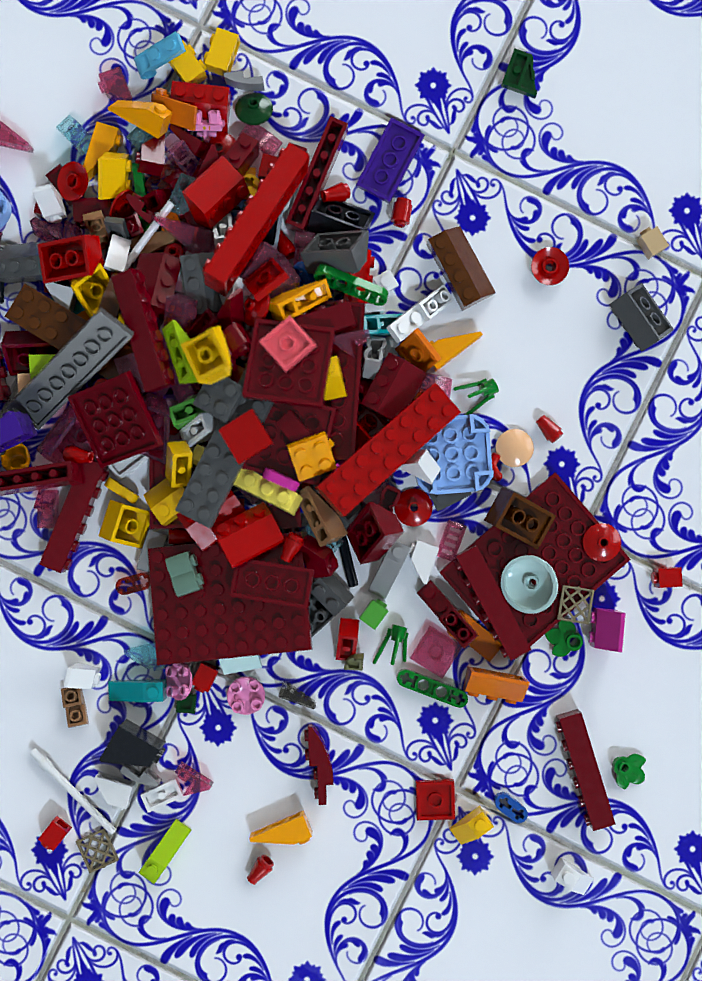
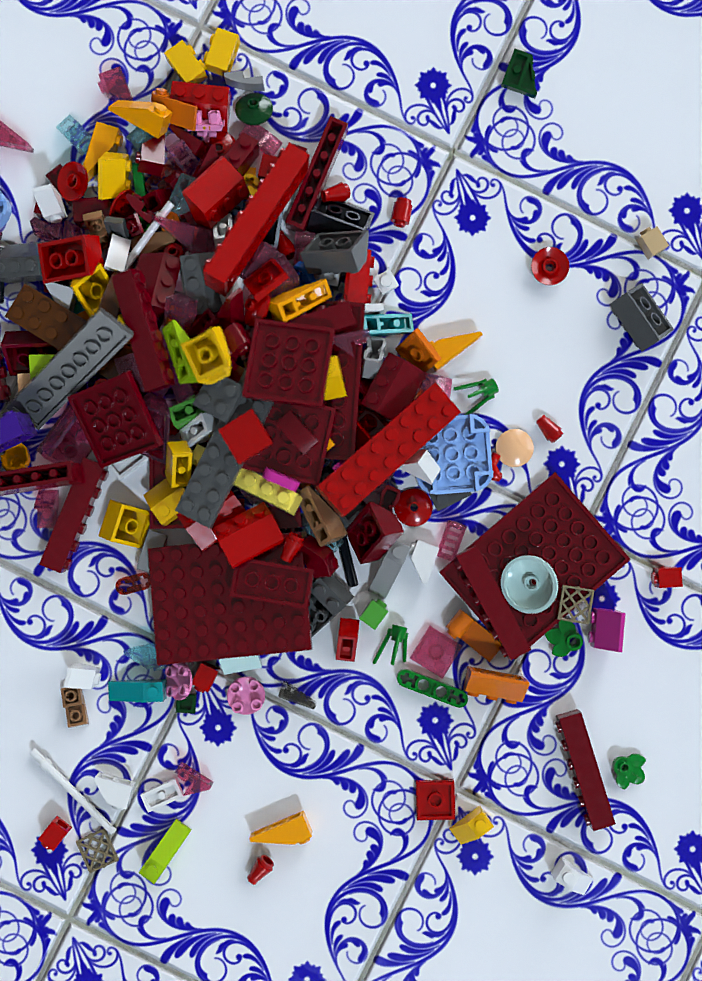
(77, 455): red cone -> none
(121, 490): yellow beam -> none
(133, 746): black slope -> none
(146, 778): light grey slope -> none
(158, 55): medium azure plate -> none
(179, 537): red cone -> none
(184, 573): sand green brick -> none
(287, 344): coral tile -> none
(311, 456): light orange plate -> none
(319, 756): dark red slope -> none
(352, 283): green beam -> none
(354, 662): olive tile -> none
(390, 160): dark purple plate -> none
(420, 313): white slope -> none
(447, 614): dark red slope -> none
(460, 267): reddish brown slope -> none
(513, 803): blue beam -> none
(520, 517): reddish brown slope -> none
(592, 539): red dish -> none

